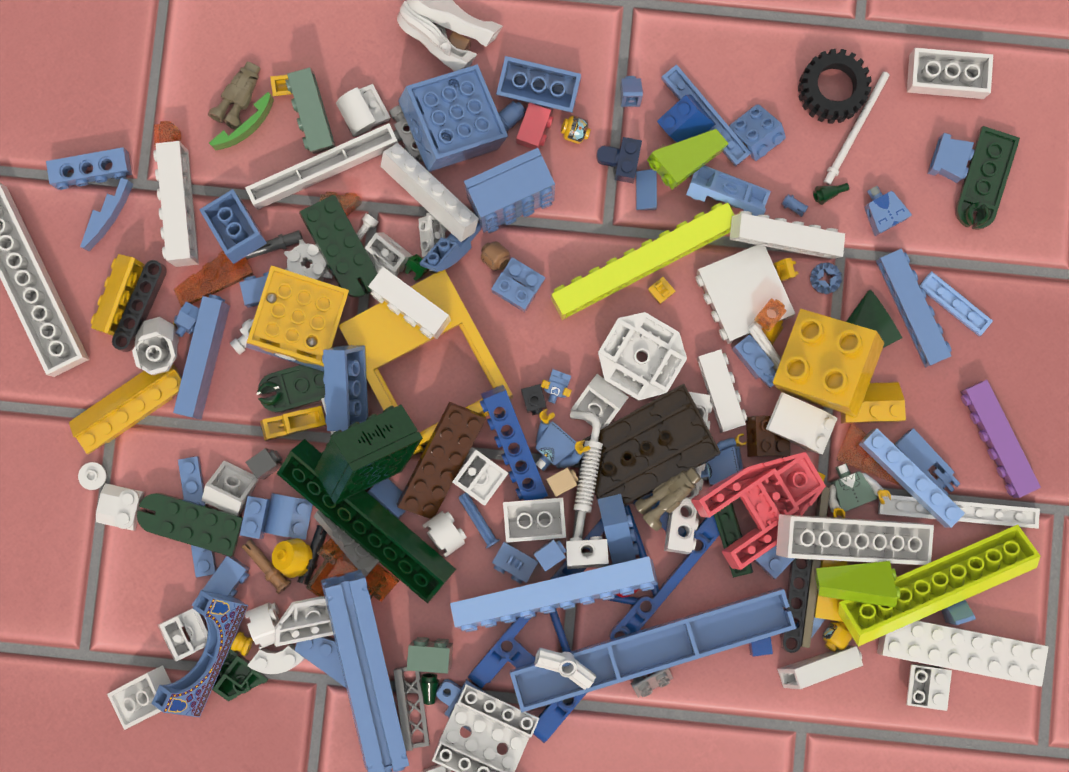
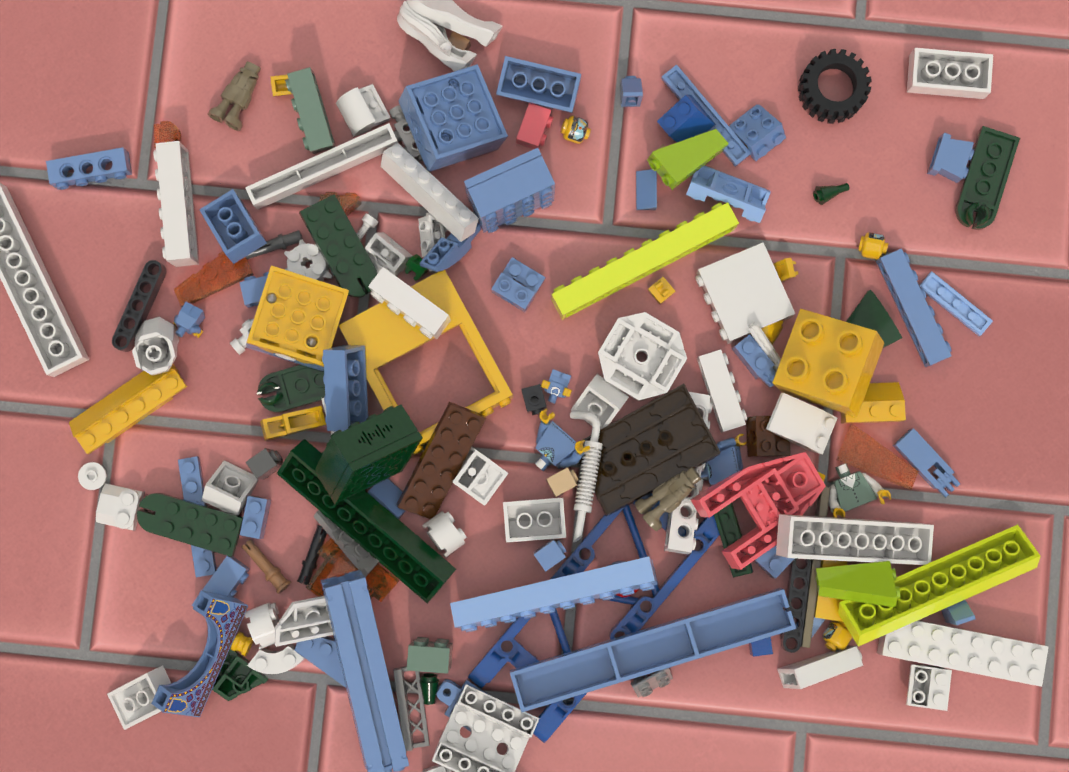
(102, 221): medium blue slope -> none
(117, 293): yellow slope -> none
(176, 639): white brick -> none
(202, 357): medium blue brick -> none
(224, 141): bright green slope -> none
(288, 516): medium blue brick -> none
(292, 557): yellow cone -> none
(478, 520): medium blue axle -> none
(495, 256): medium nougat head -> none
(499, 398): blue brick -> none
(512, 114): medium blue head -> none
(514, 562): medium blue brick -> none
(575, 671): white piece -> none
(595, 558): white brick -> none
(617, 529): medium blue wedge -> none
(623, 159): dark blue brick -> none
(767, 322): clear orange brick -> none
(786, 235): white brick -> none
(794, 205): medium blue pin -> none
(822, 286): medium blue gear -> none
(833, 170): white bar -> none
(873, 245): none -> yellow head
(885, 210): medium blue torso -> none
(911, 478): light blue brick -> none
(974, 512): white plate -> none
(1000, 439): medium lavender brick -> none

